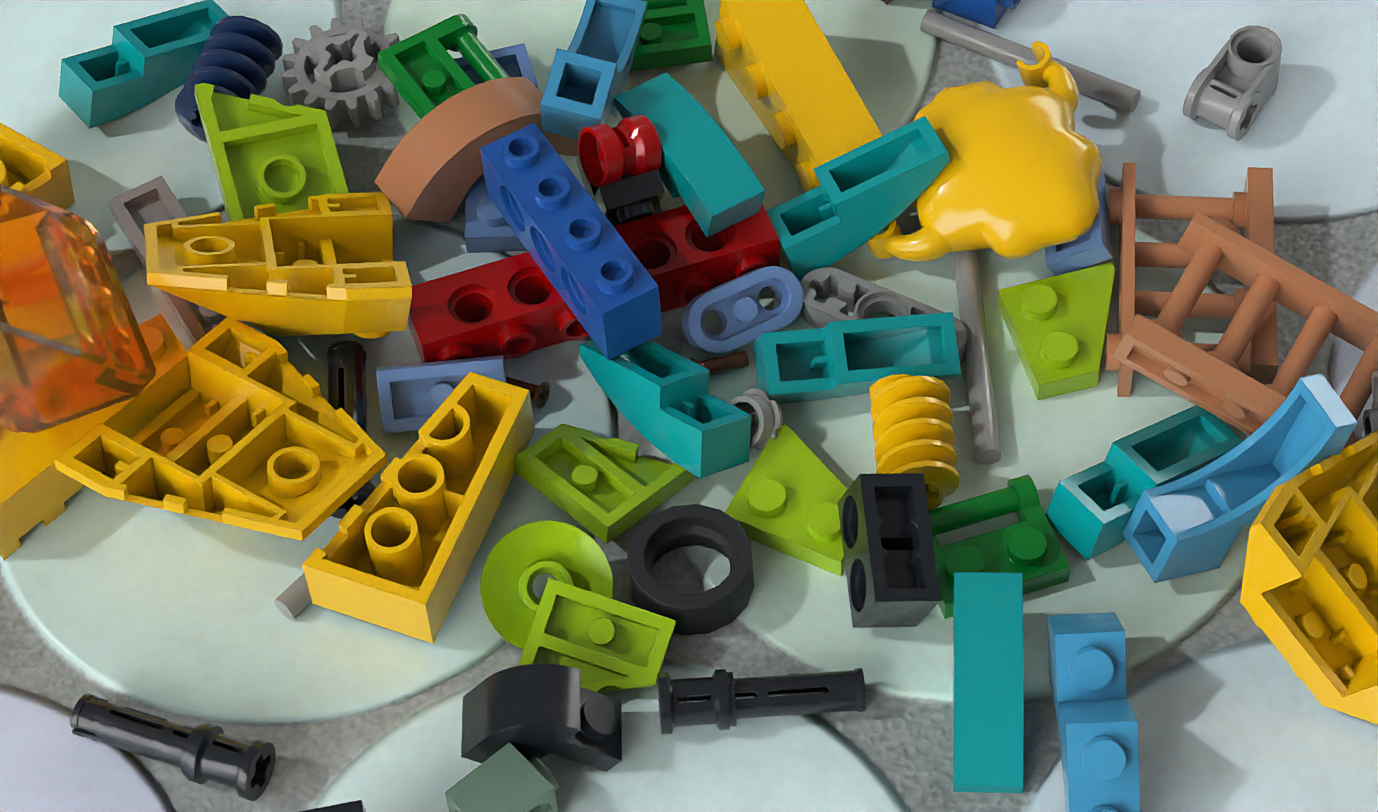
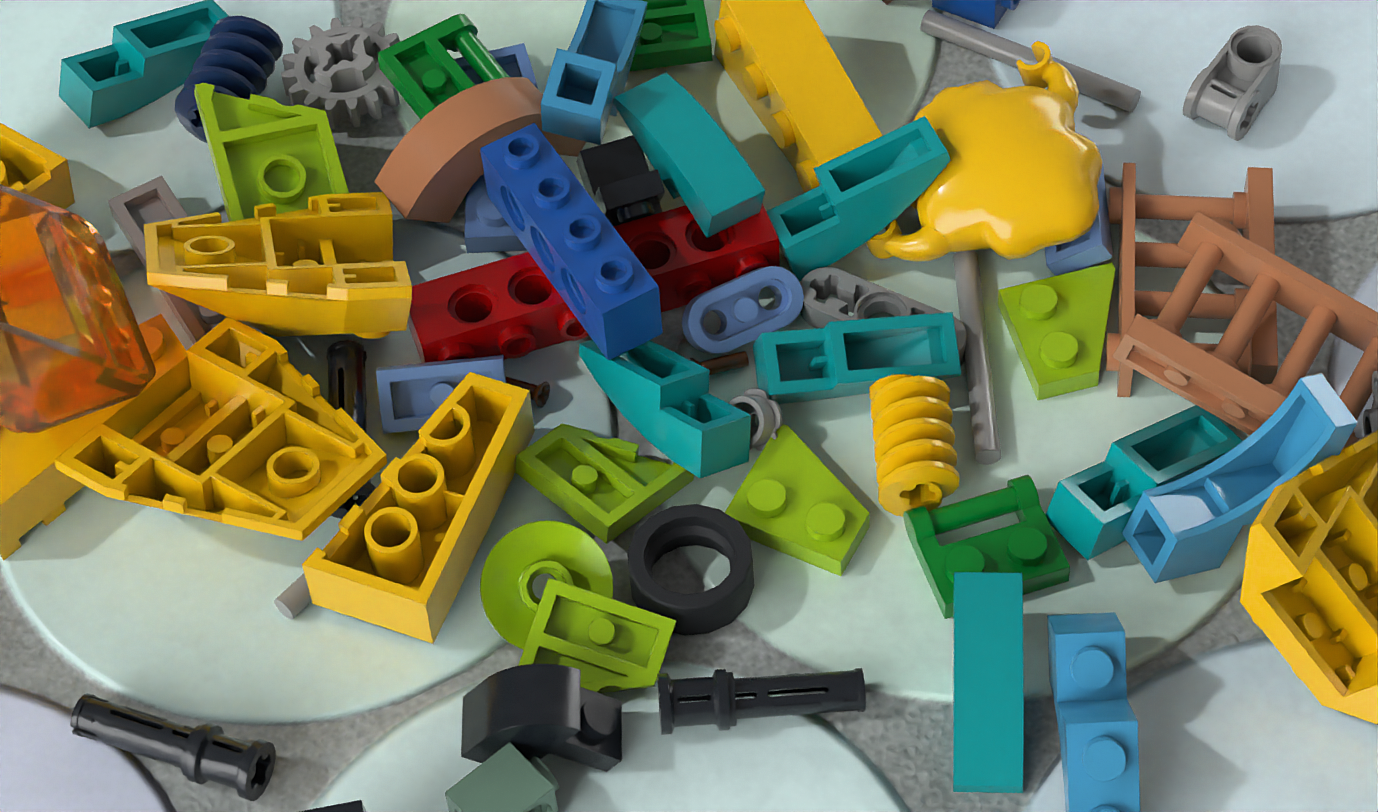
(620, 150): red wheel -> none
(888, 550): black brick -> none

